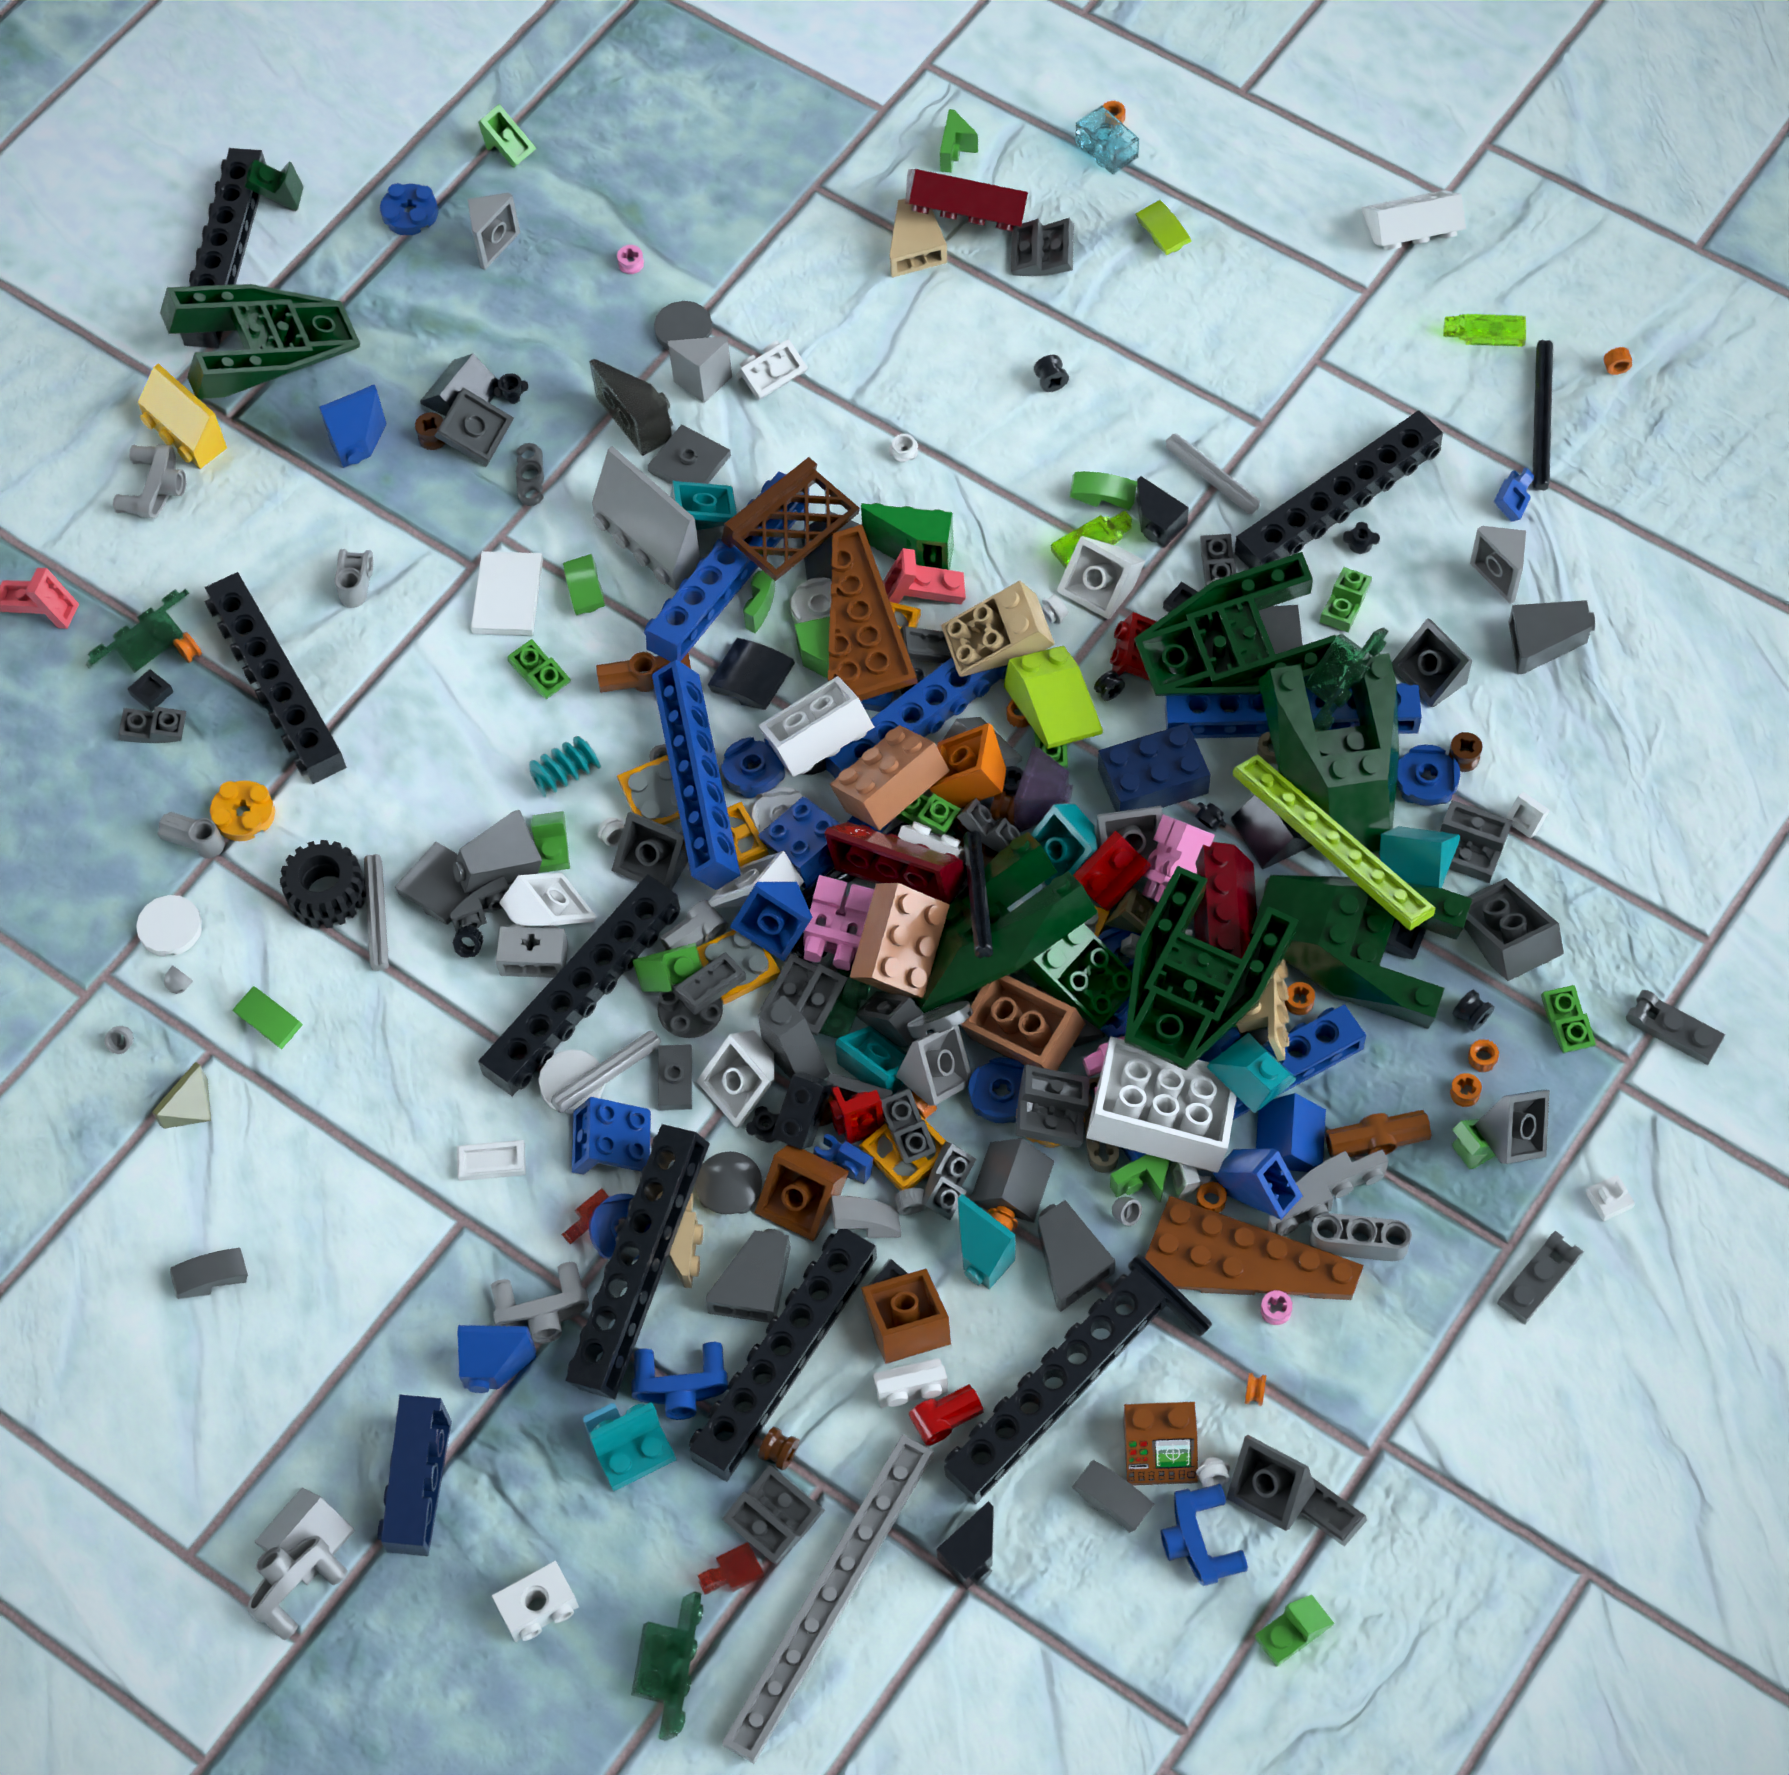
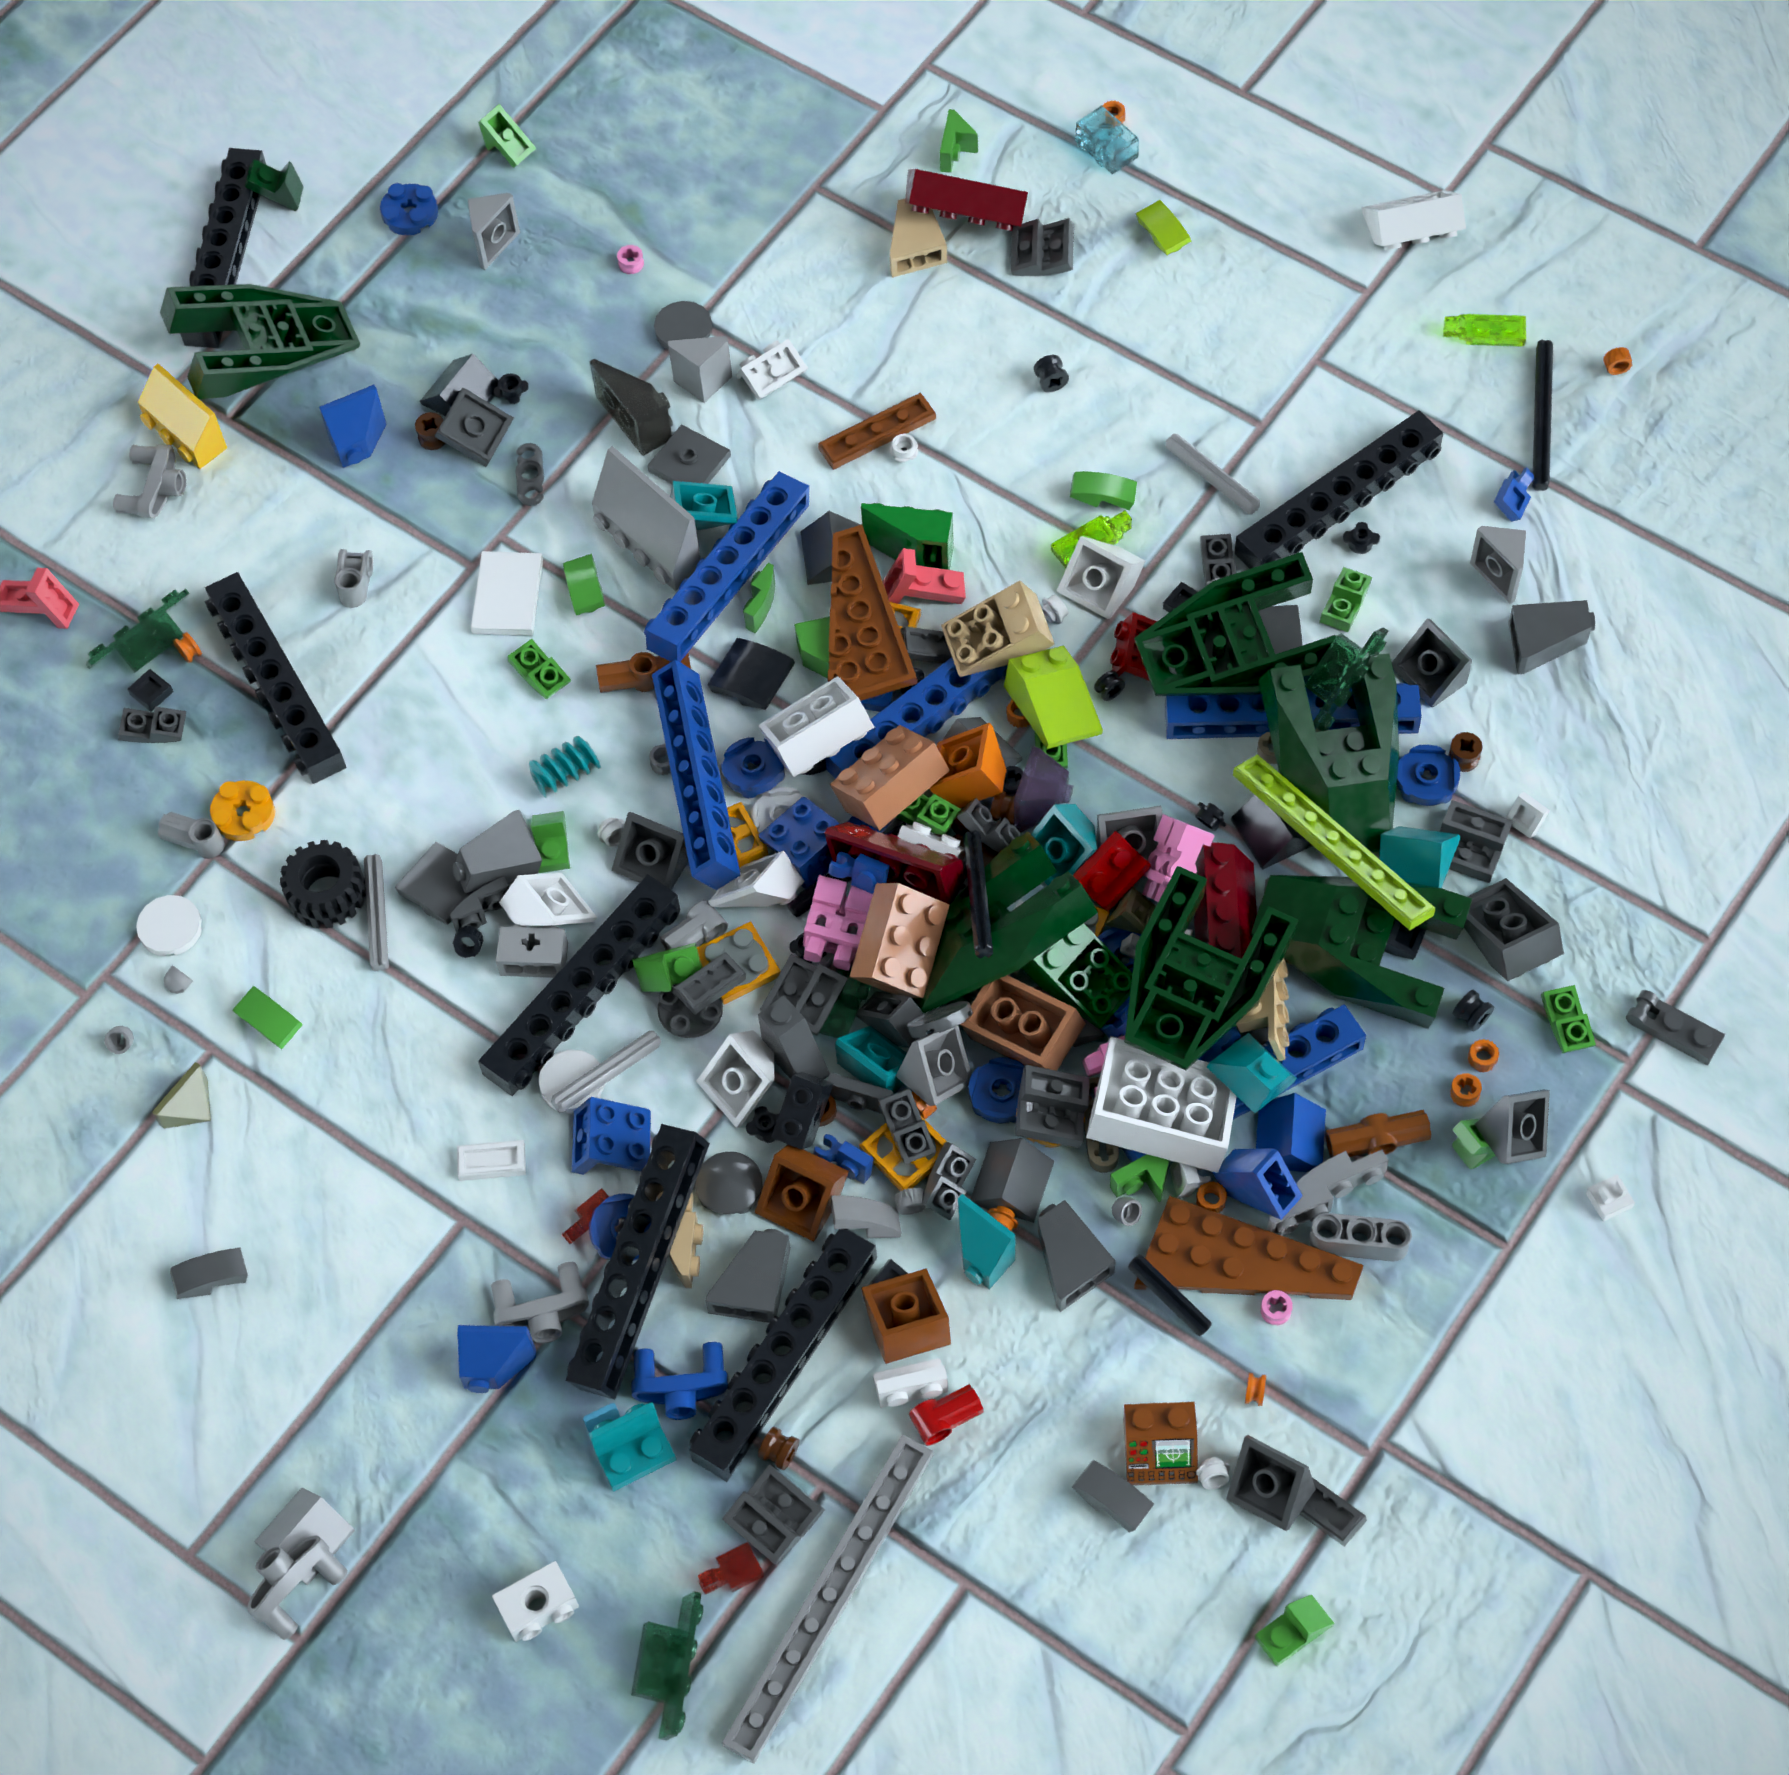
(415, 1475): dark blue wedge -> none
(651, 791): light grey piece -> none
(675, 1077): dark grey plate -> none
(768, 507): reddish brown fence -> none
(773, 917): blue slope -> none
(811, 600): white tile -> none
(858, 1116): red bracket -> none
(863, 870): none -> blue plate
(876, 431): none -> dark orange tile
(970, 1549): black slope -> none
(978, 1479): black brick -> none
(1154, 770): dark blue brick -> none
(1159, 513): black slope -> none
(1187, 1541): blue connector -> none
(1298, 1008): orange bush -> none
(1539, 1278): dark grey plate -> none

